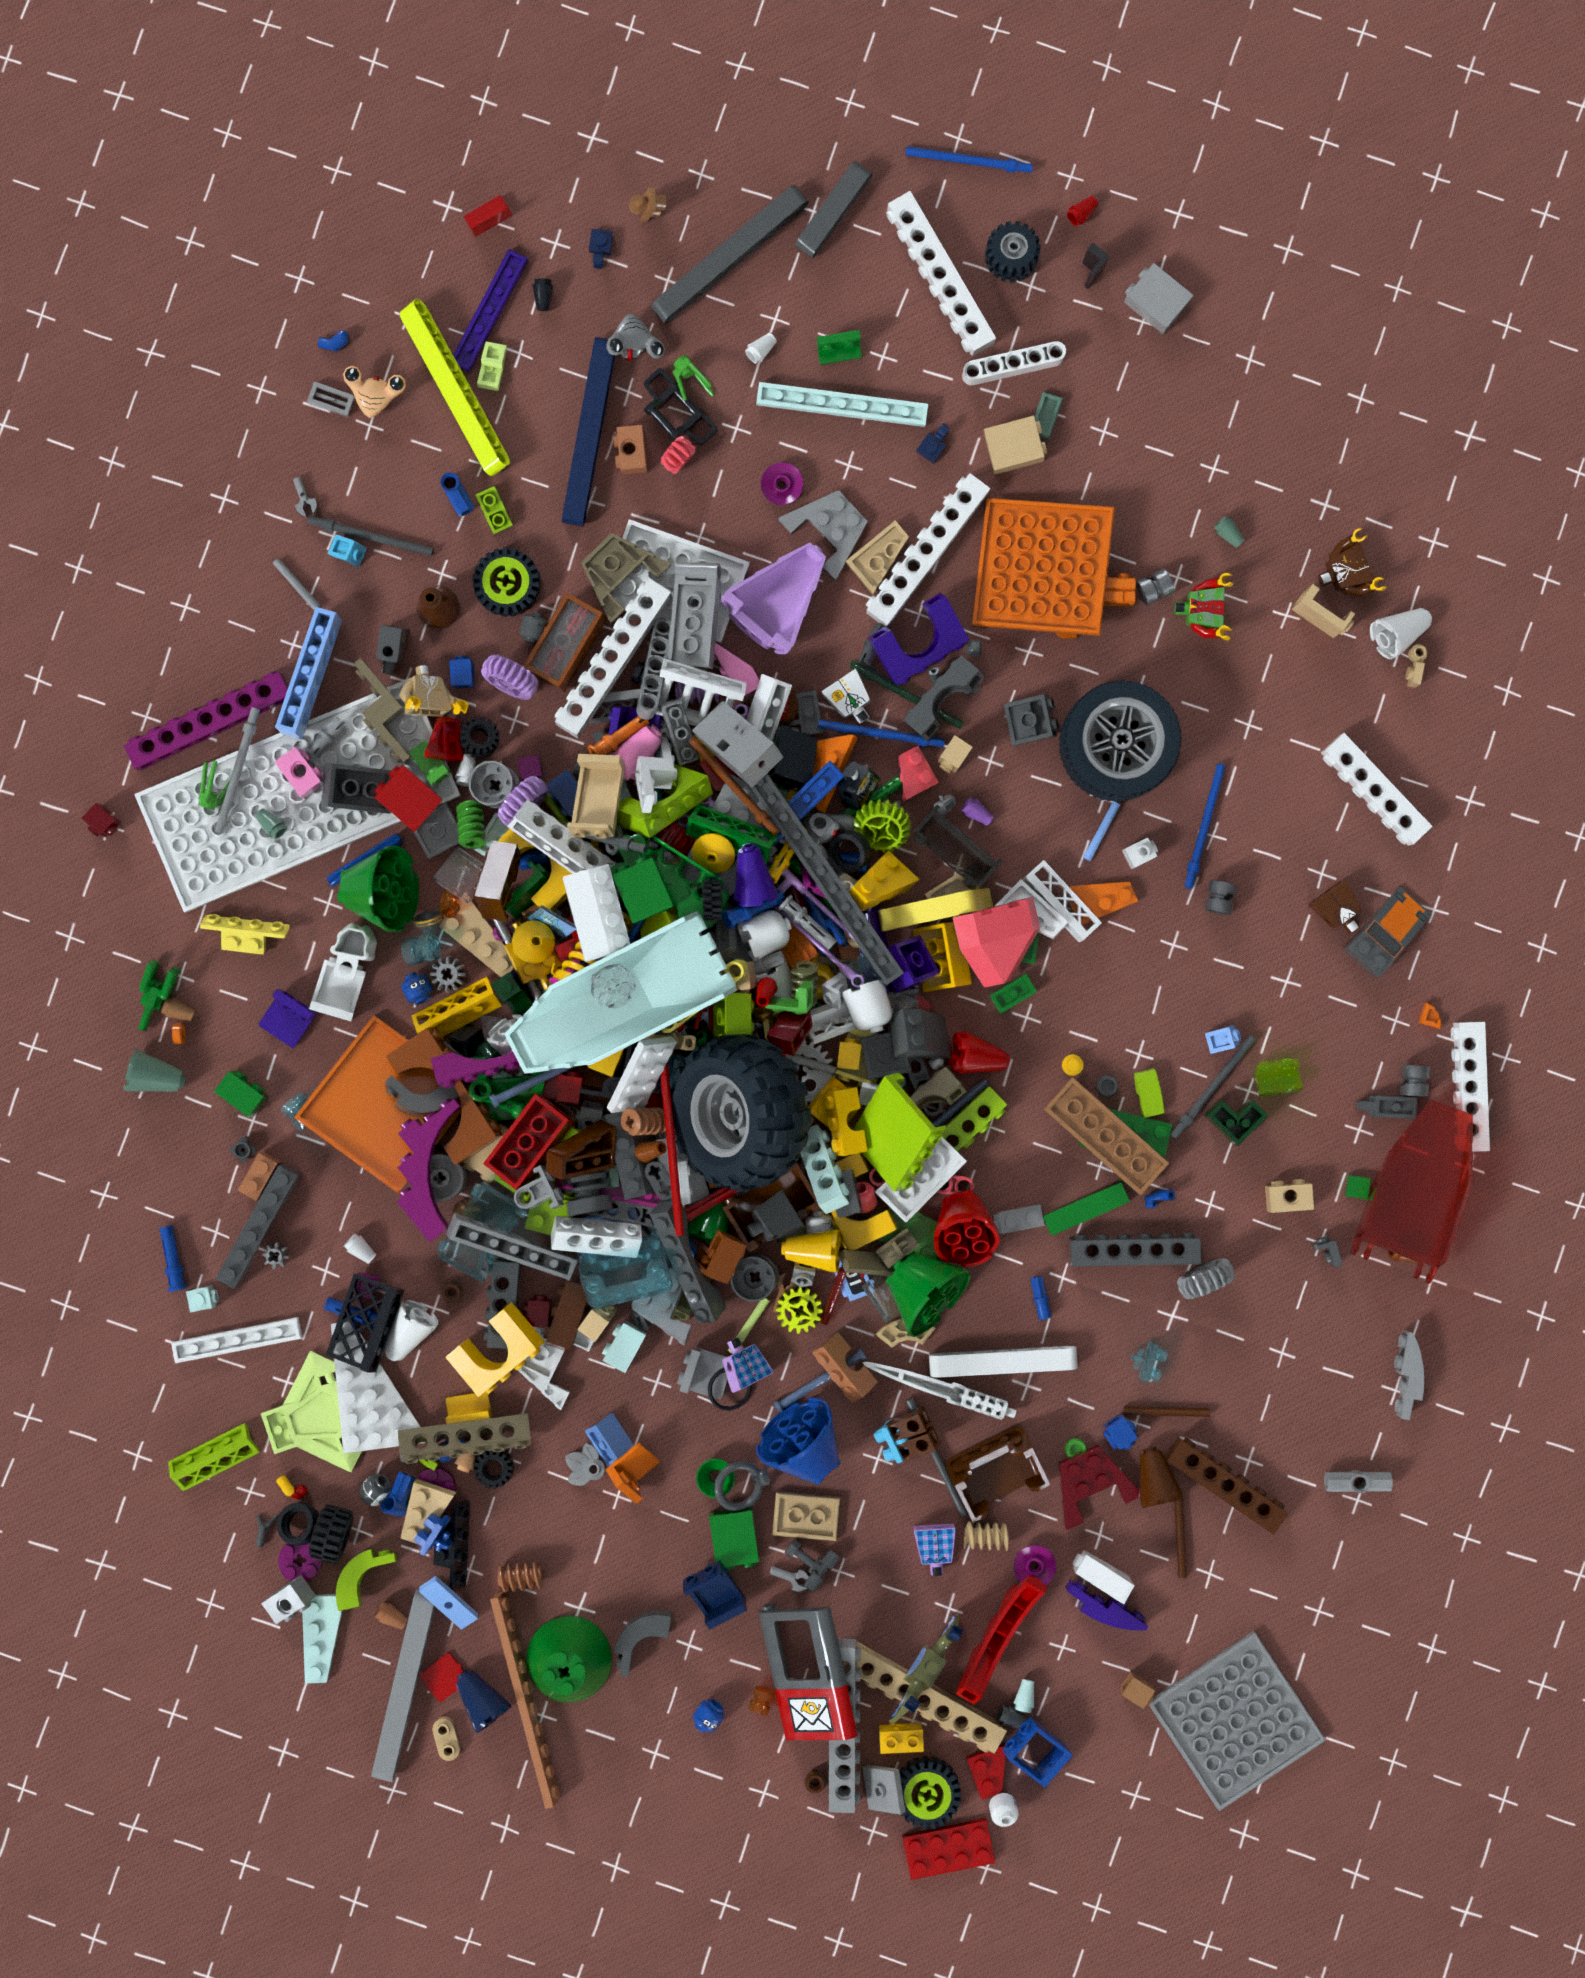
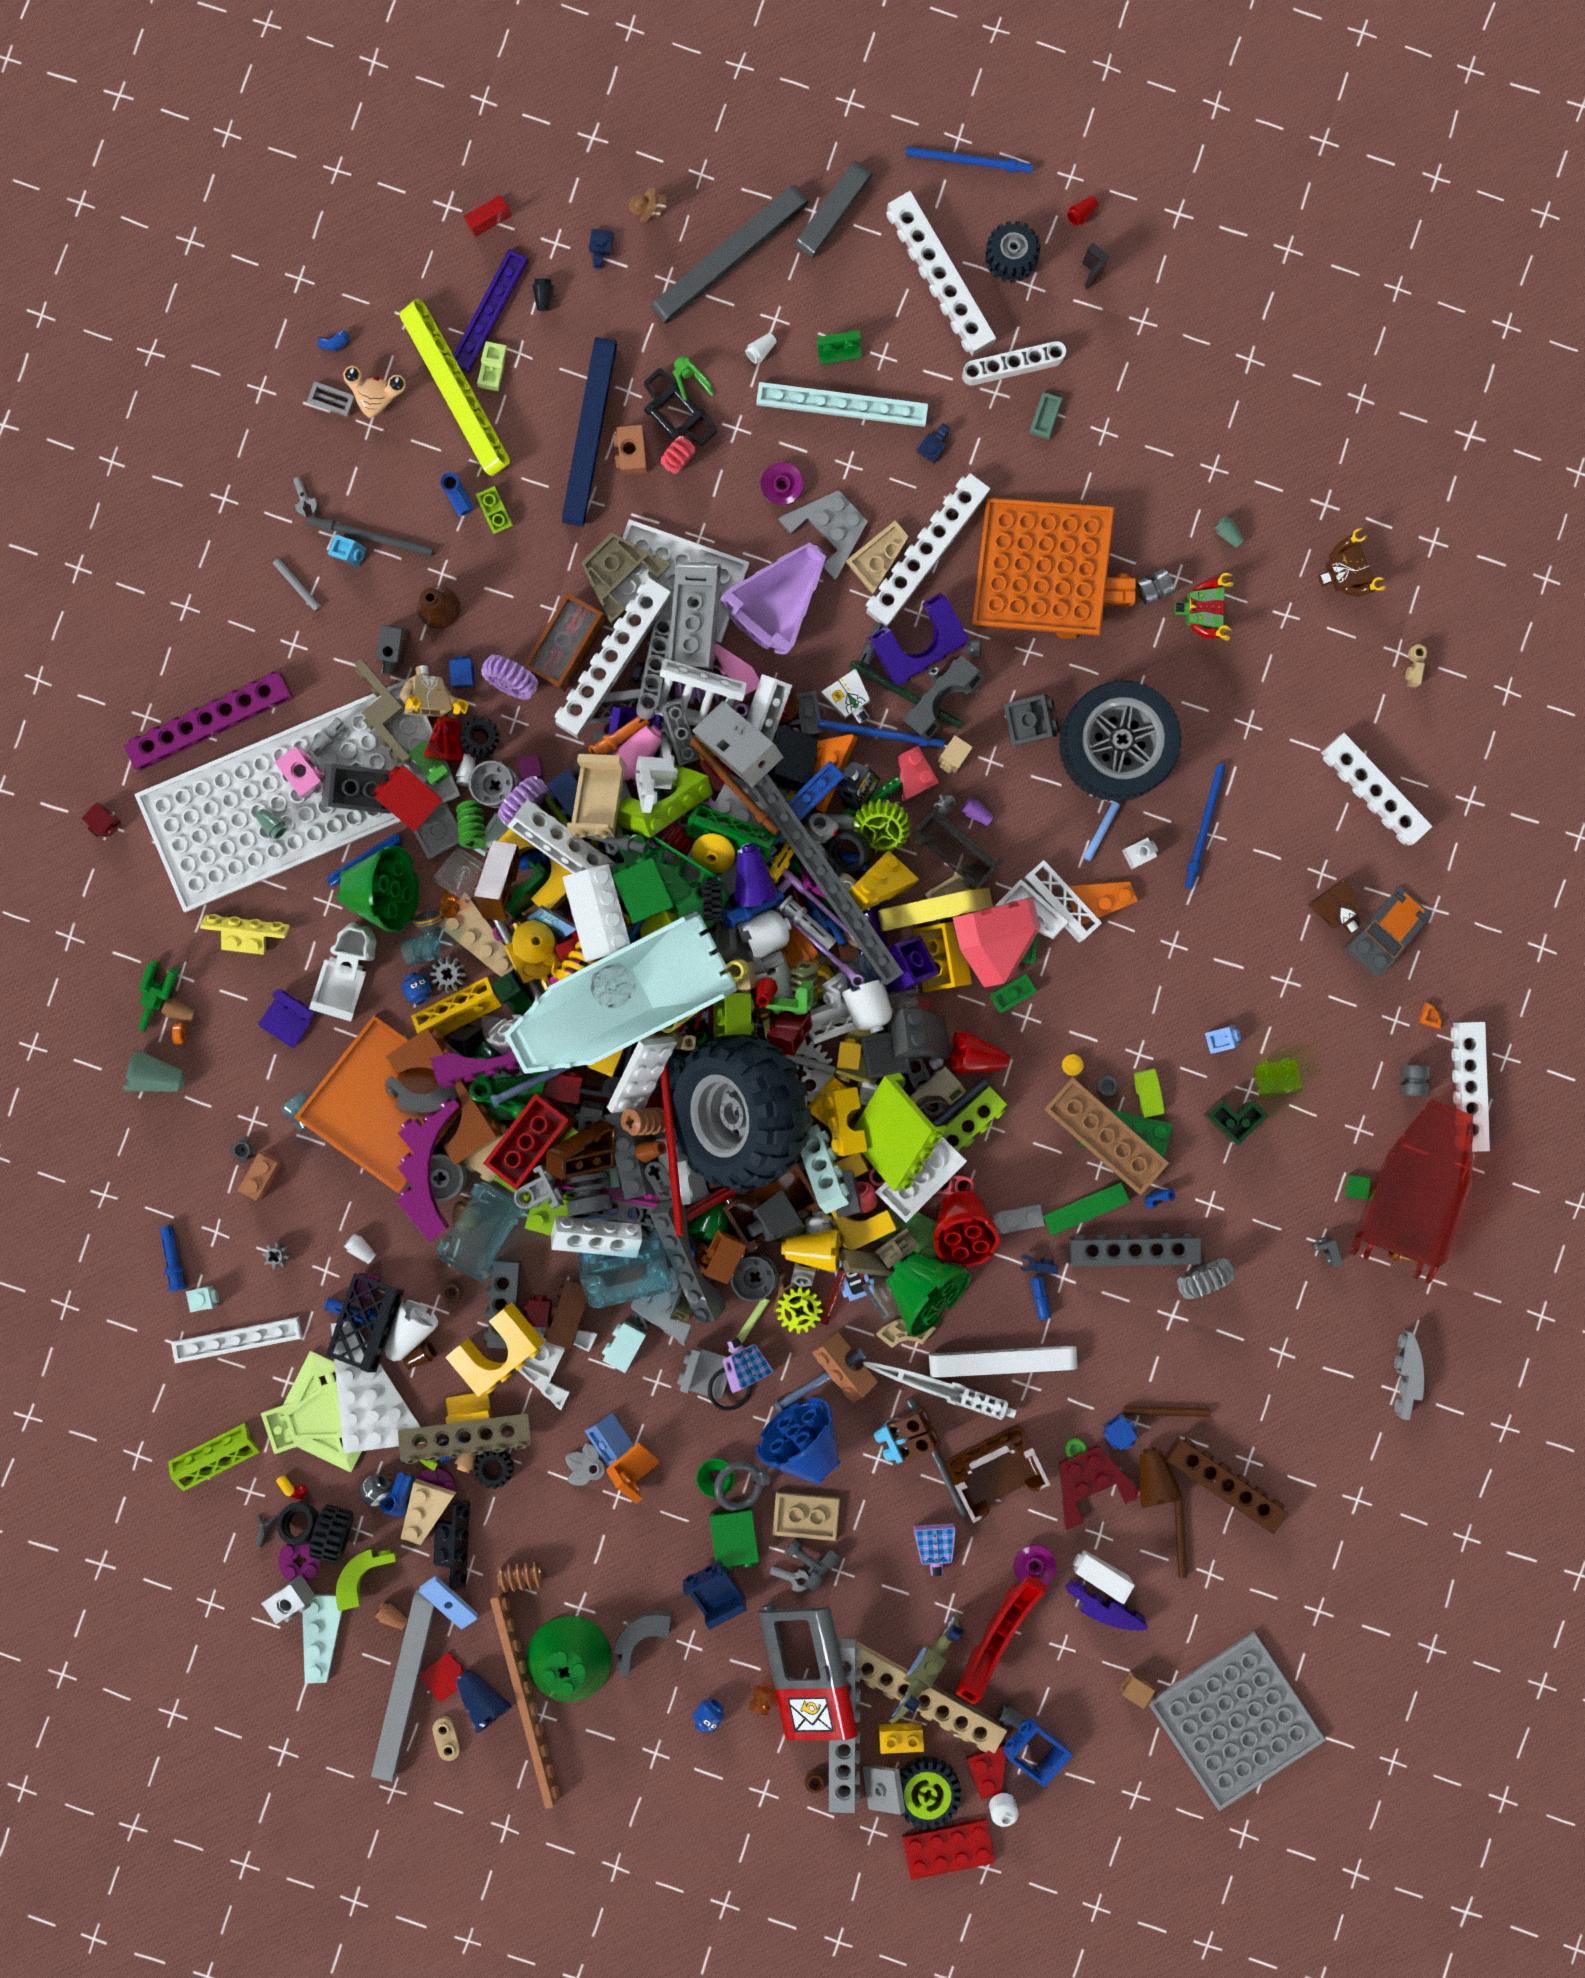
(207, 797): bright green plant -> none
(241, 1093): green brick -> none
(249, 729): light grey bar -> none
(269, 1205): dark grey arch -> none
(308, 673): light blue brick -> none
(421, 1355): none -> reddish brown cone
(436, 1537): blue hips -> none
(510, 561): wheel -> none
(511, 1246): light grey brick -> none
(532, 627): dark grey head -> none
(597, 1321): tan brick -> none
(632, 338): light grey head -> none
(986, 1535): tan piece -> none
(1015, 444): tan brick -> none
(1025, 1696): light aqua cone -> none
(1044, 1266): none -> dark blue plate
(1147, 1370): clear light blue hips -> none
(1157, 297): light grey brick -> none
(1187, 1119): dark grey bar -> none
(1220, 897): flat silver wheel -> none
(1276, 1196): tan brick -> none
(1320, 616): tan panel -> none
(1370, 1481): light grey piece -> none
(1389, 1106): dark grey hinge -> none
(1399, 631): white cone -> none

